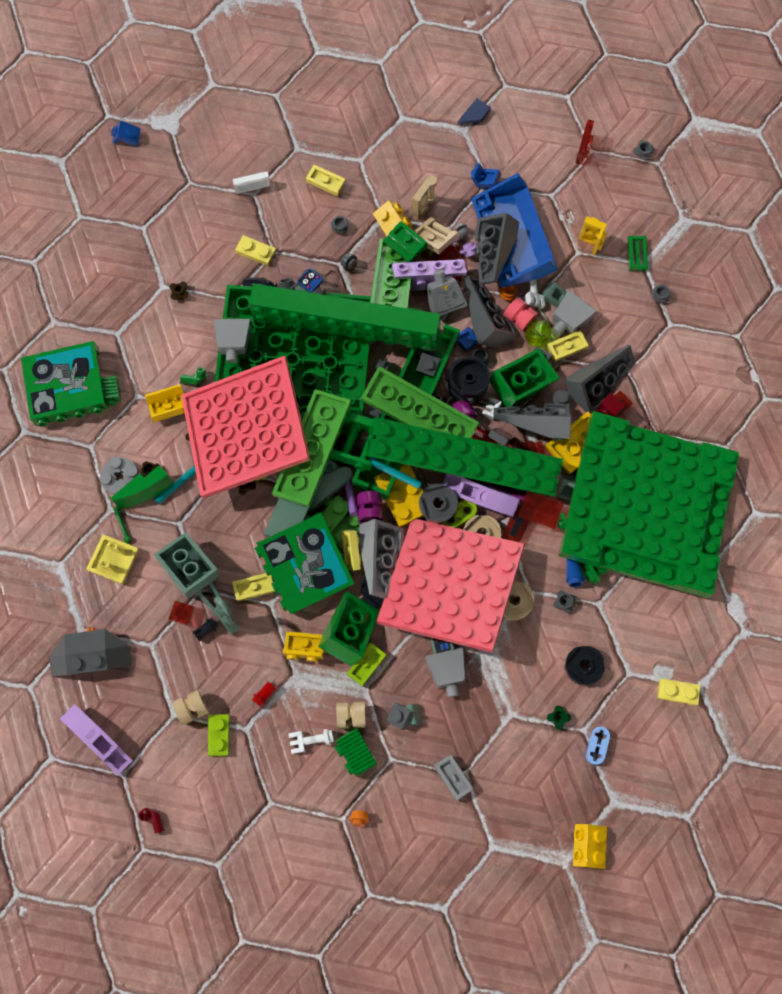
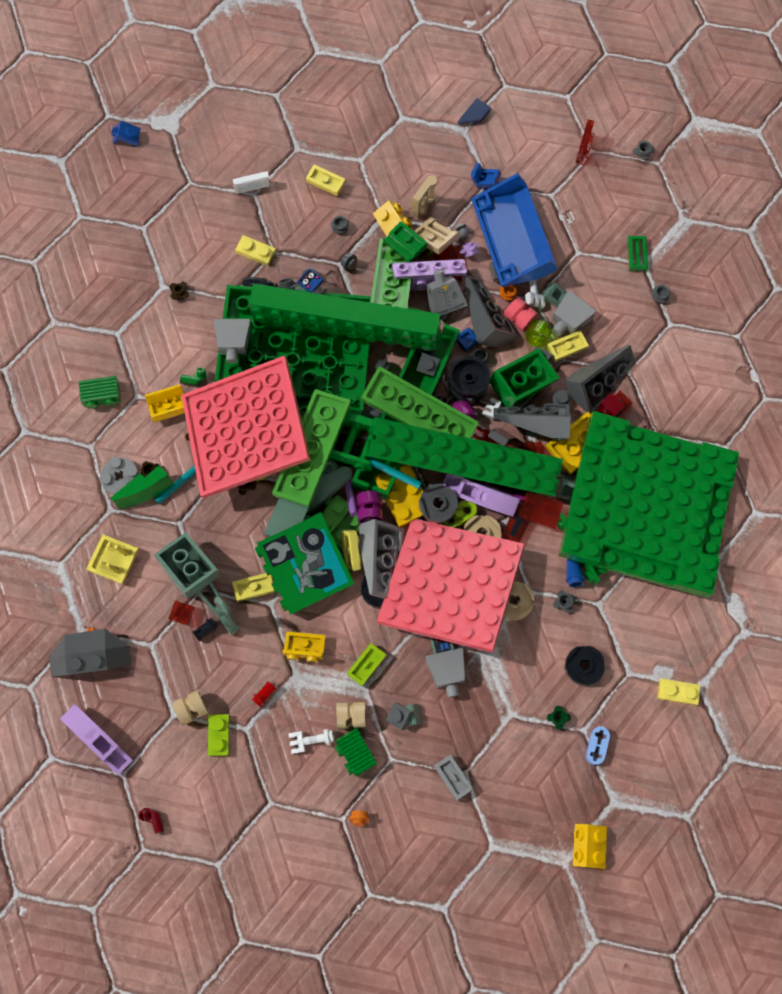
(63, 384): panel -> none
(127, 539): green hinge -> none
(349, 629): green slope -> none
(495, 241): dark grey wedge -> none
(593, 233): yellow bracket -> none

